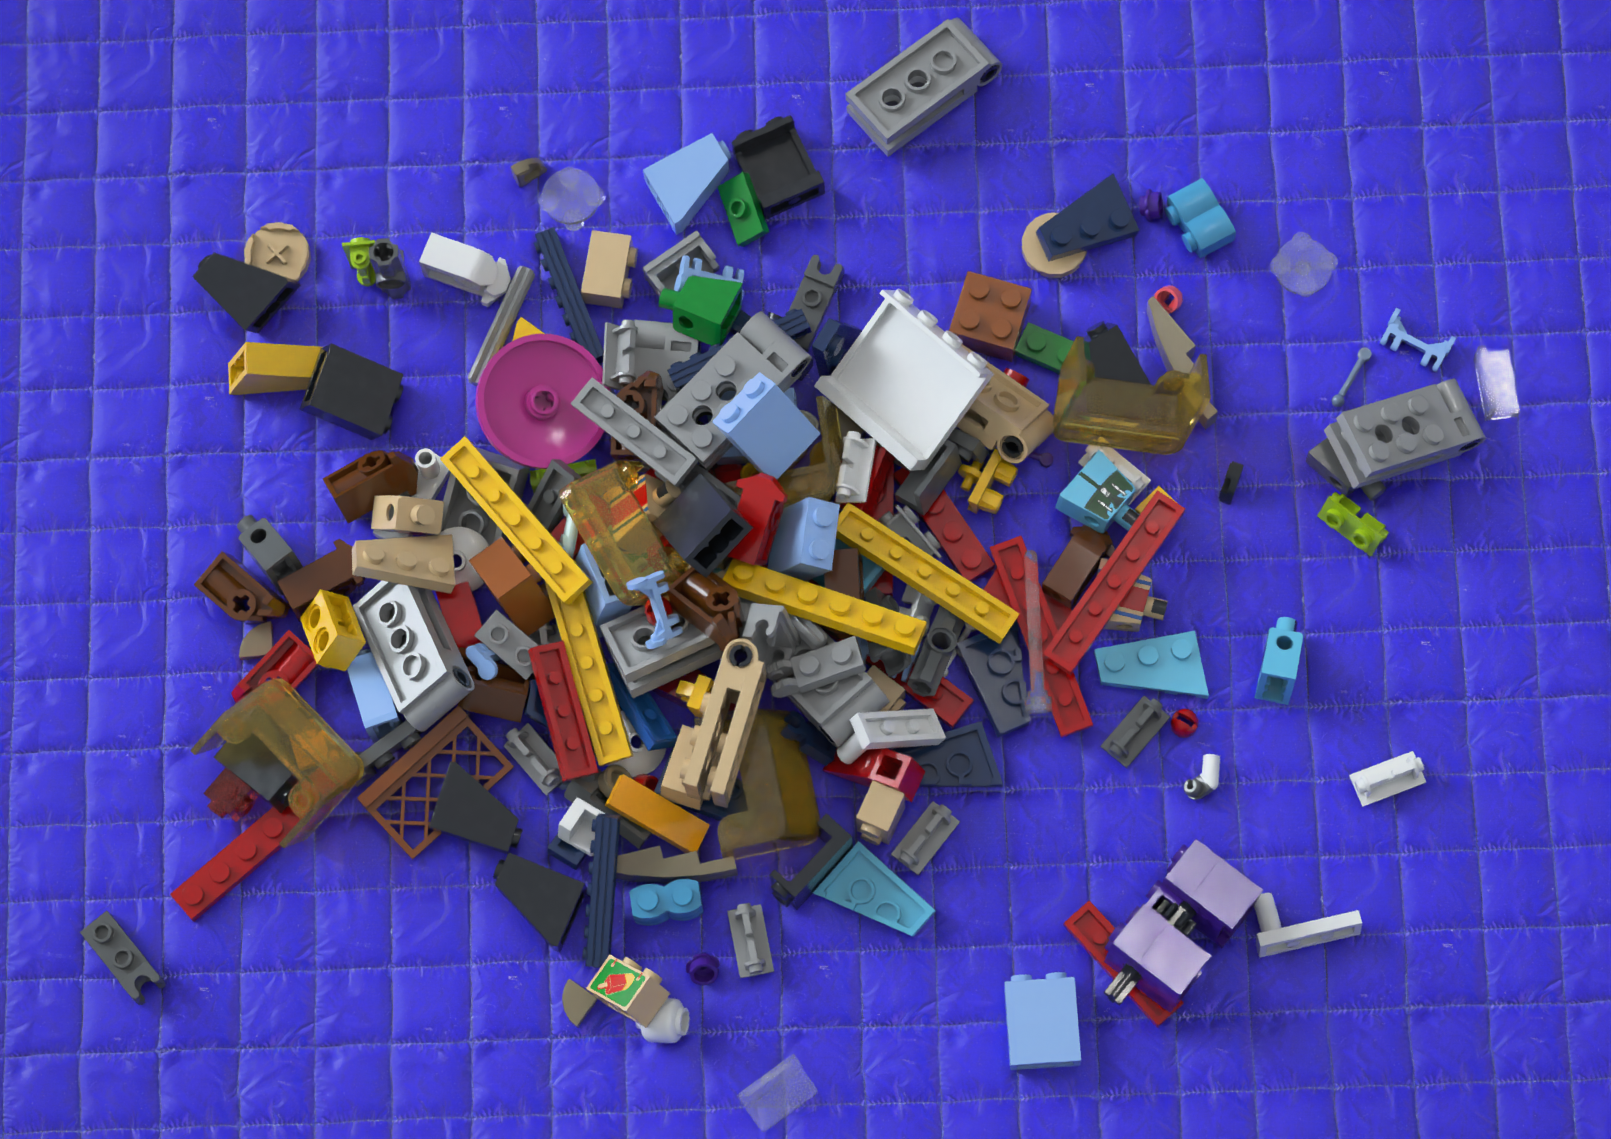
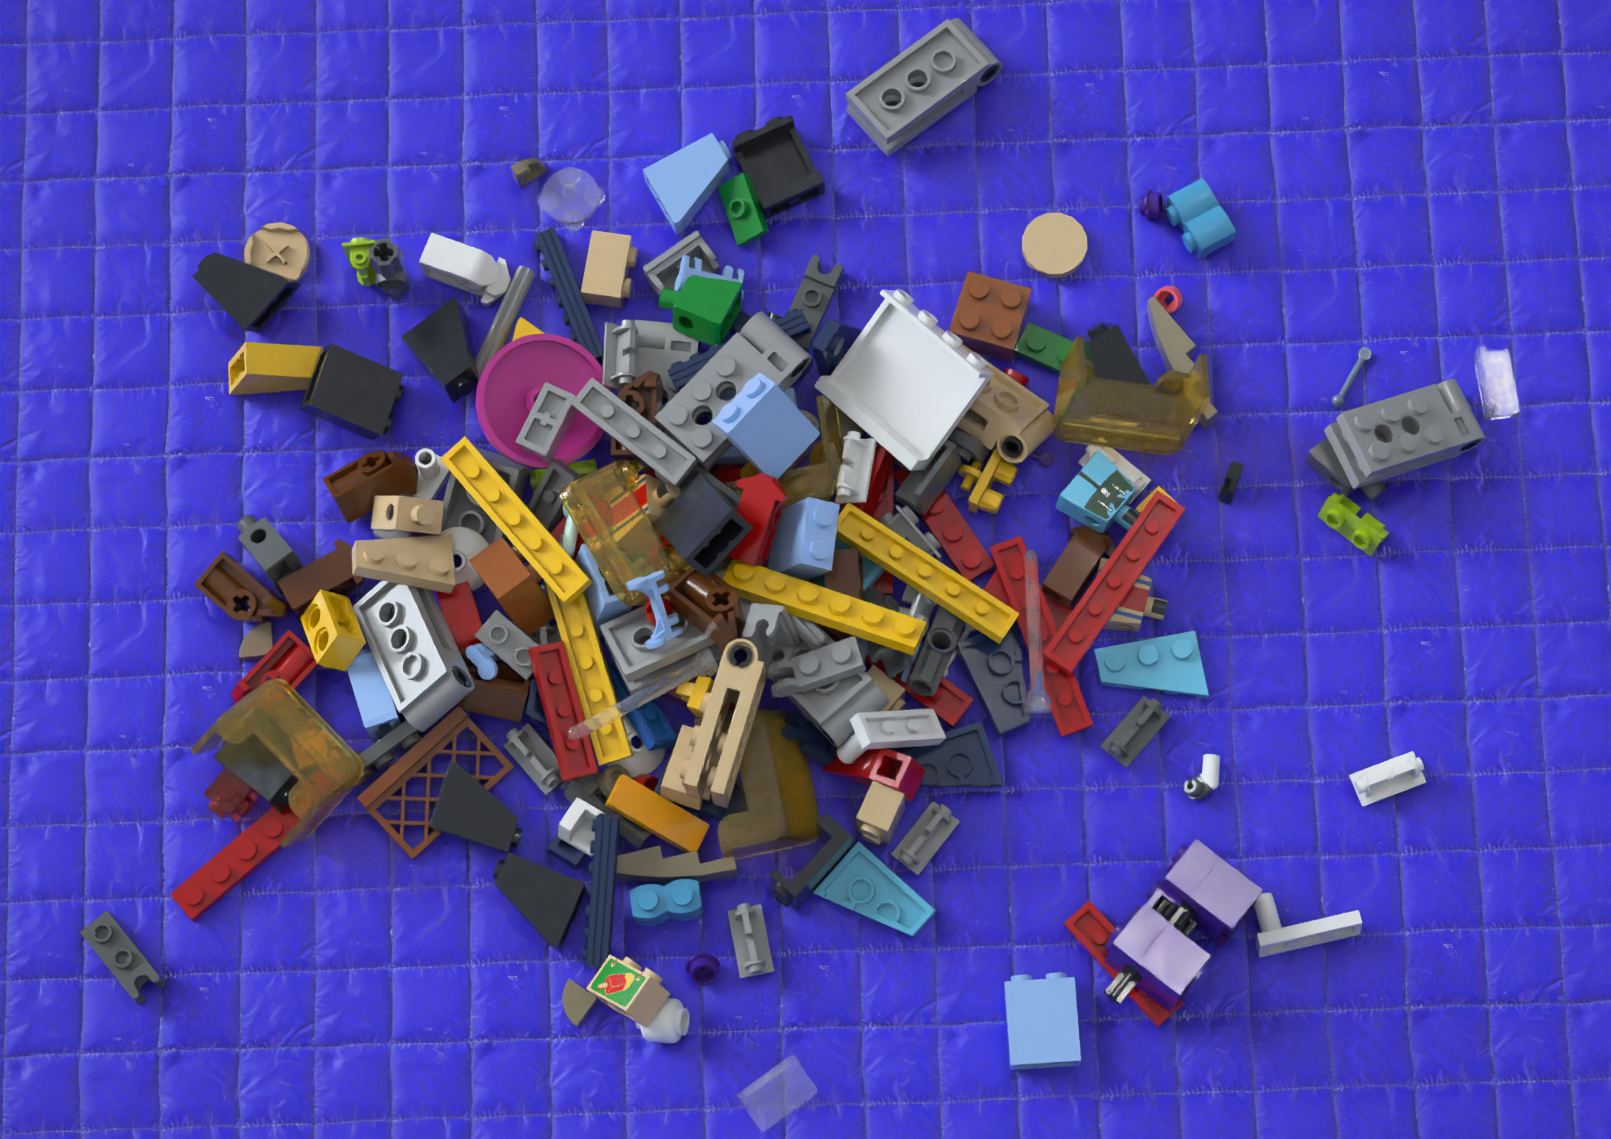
(445, 350): none -> black slope
(547, 422): none -> light grey hinge
(702, 665): none -> clear piece
(1089, 222): dark blue wing -> none
(1181, 728): red hinge -> none
(1280, 662): medium azure torso -> none
(1303, 265): clear piece -> none
(1397, 331): light blue piece -> none

